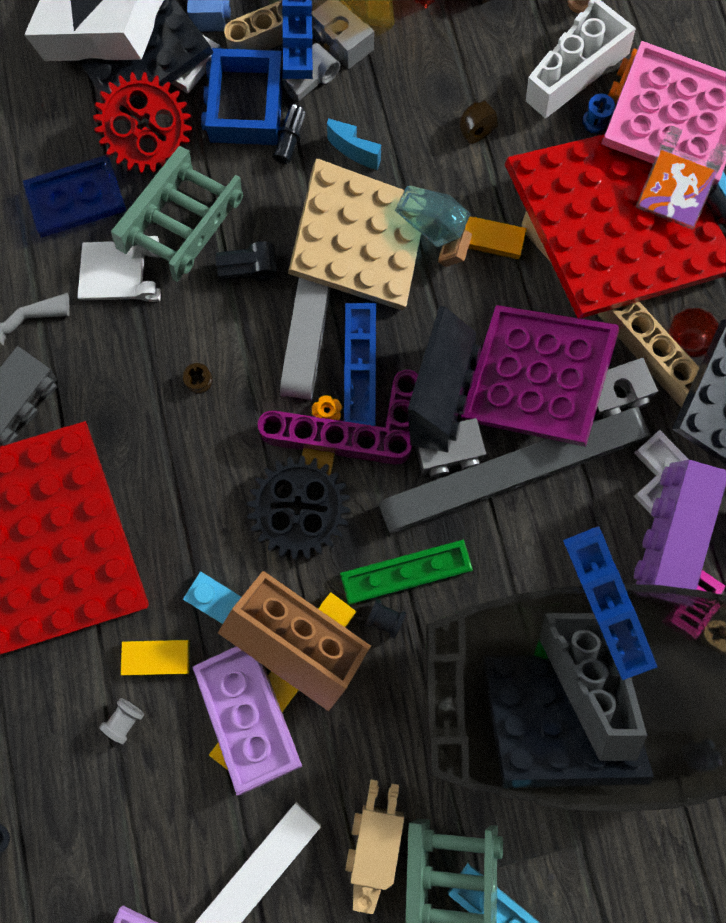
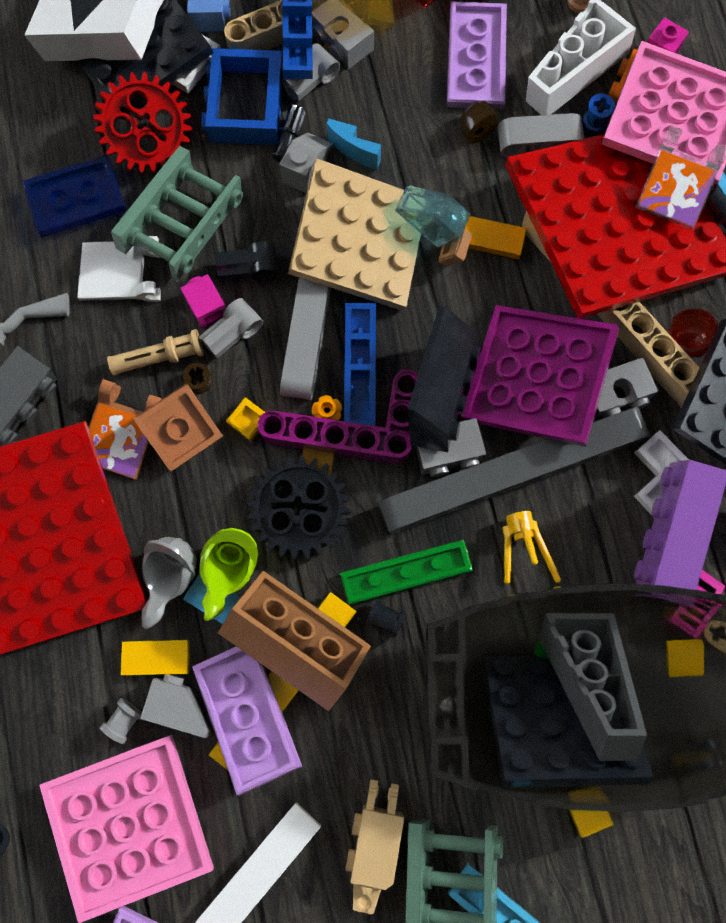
(116, 435): none -> flag
(126, 828): none -> bright pink plate
(167, 573): none -> light grey piece
(171, 349): none -> tan pin
(175, 707): none -> light grey slope
(178, 427): none -> nougat plate
(204, 300): none -> dark pink brick
(226, 567): none -> lime piece
(237, 323): none -> light grey piece
(245, 419): none -> yellow tile
(299, 160): none -> light grey slope
(477, 54): none -> lavender tile
(524, 529): none -> yellow plant
(534, 133): none -> light grey beam
(590, 821): none -> yellow tile
(610, 603): blue slope -> none
(668, 36): none -> dark pink brick
(685, 658): none -> yellow tile

